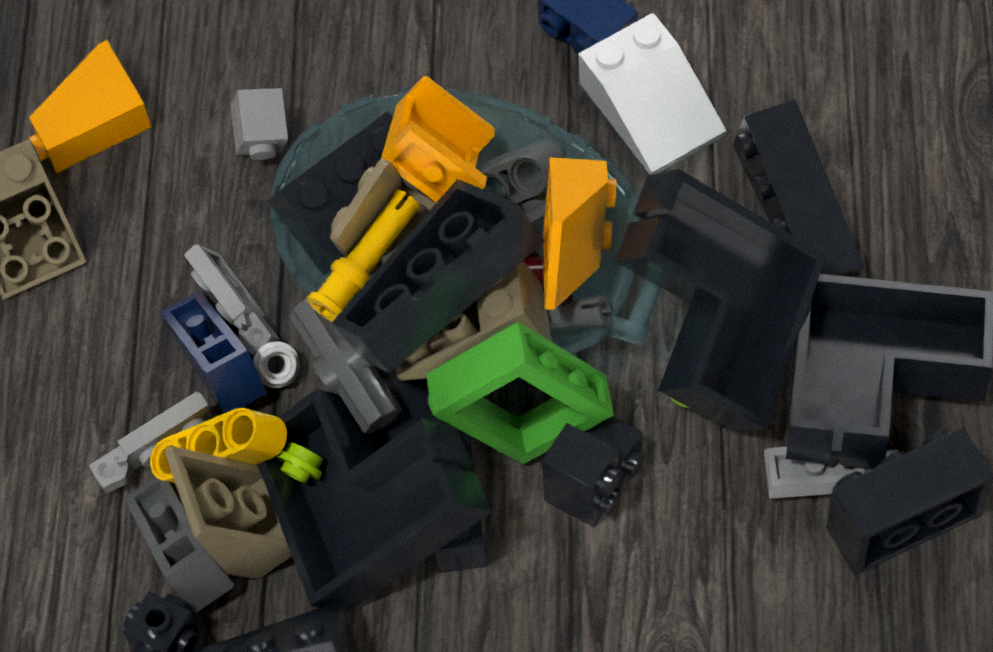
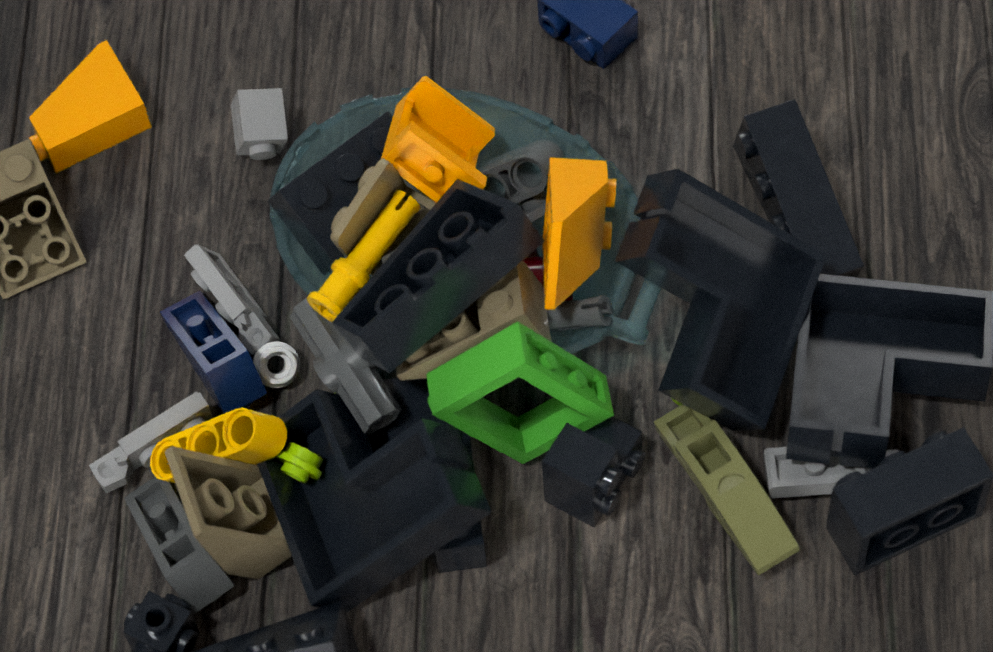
(650, 94): white slope -> none
(728, 487): none -> olive slope

